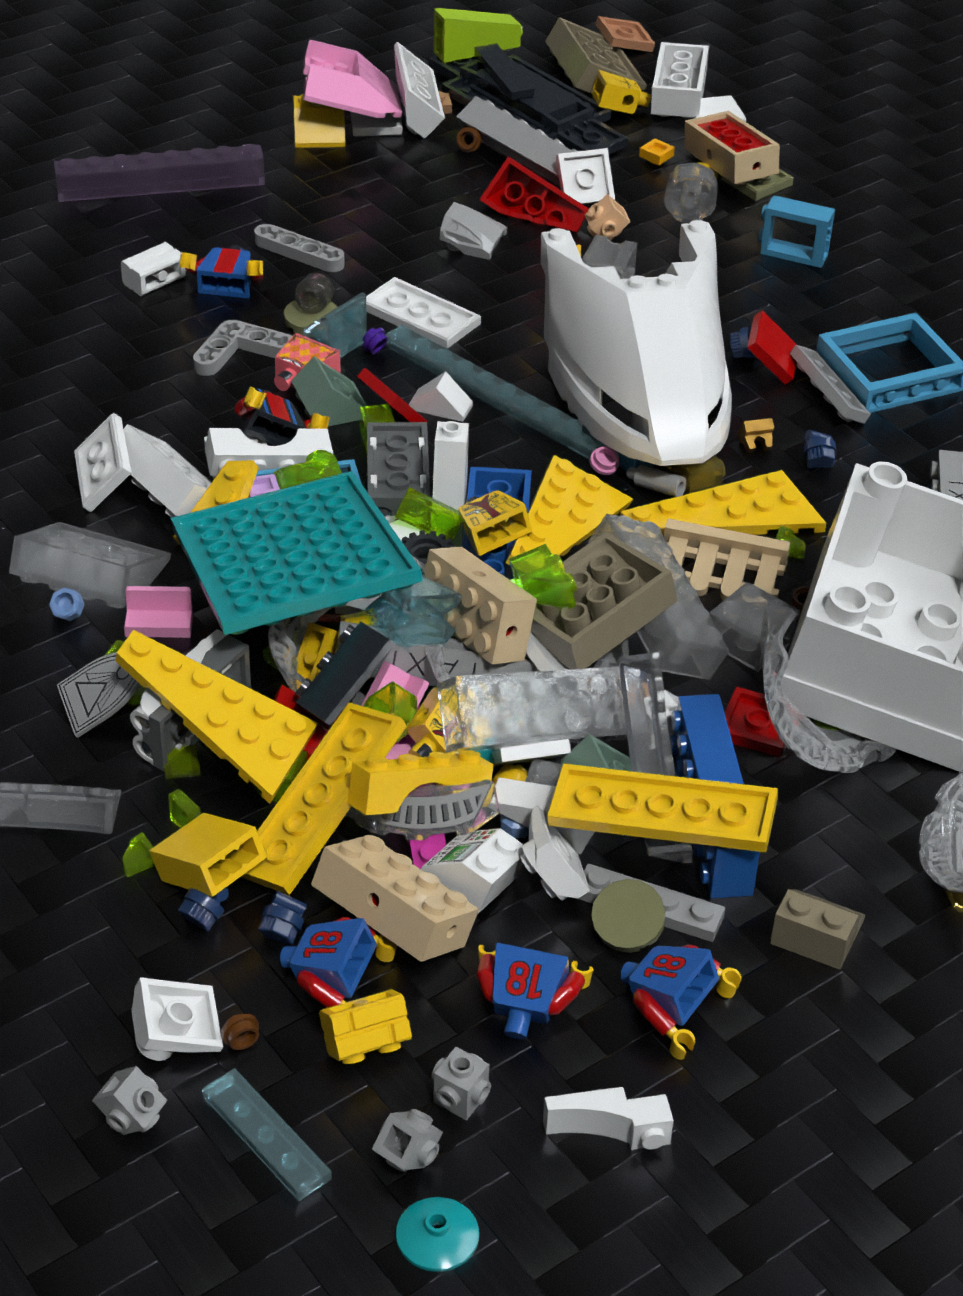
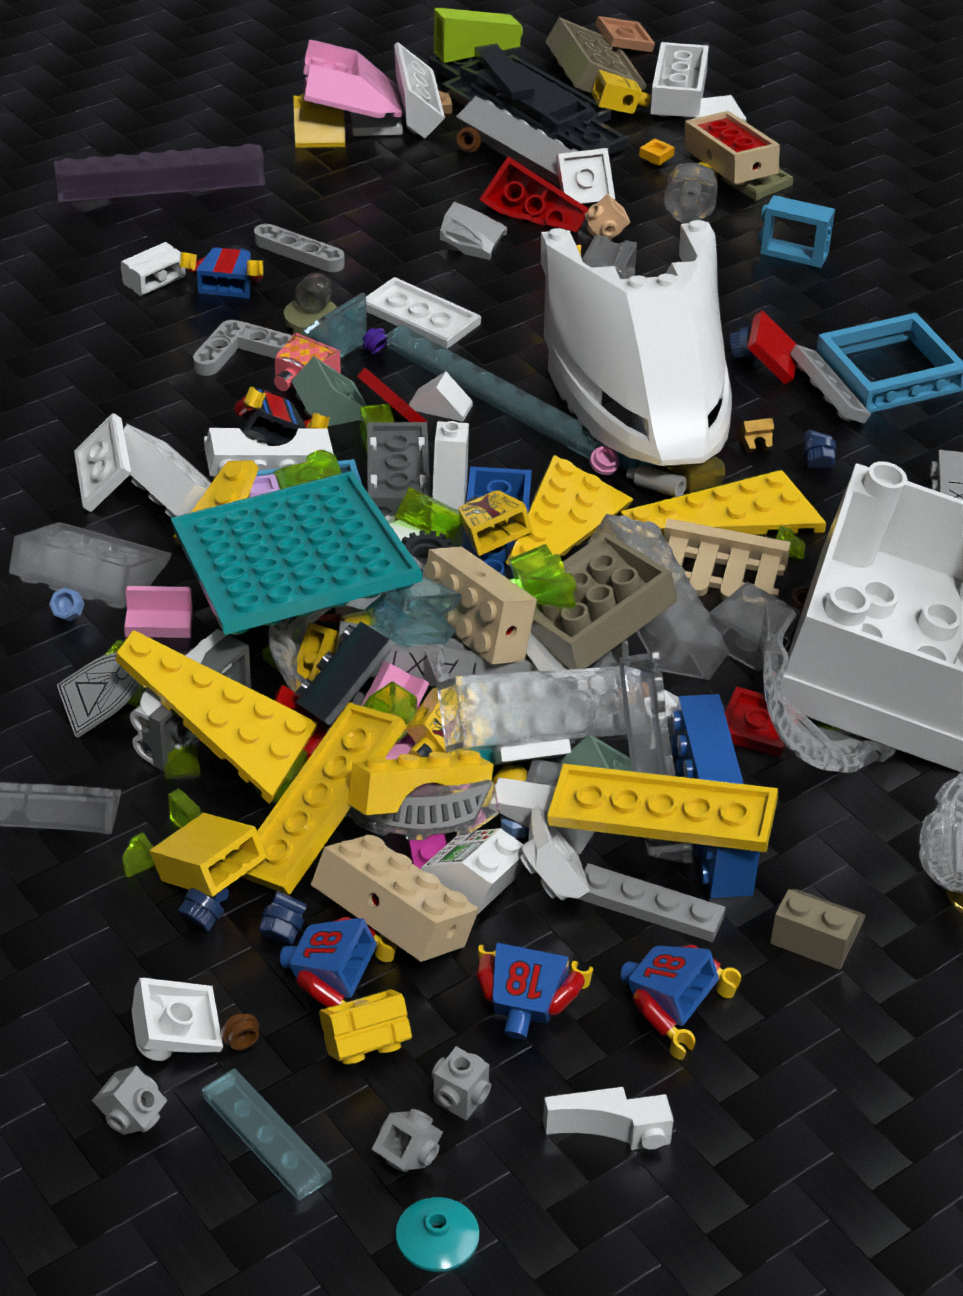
(628, 915): olive tile -> none

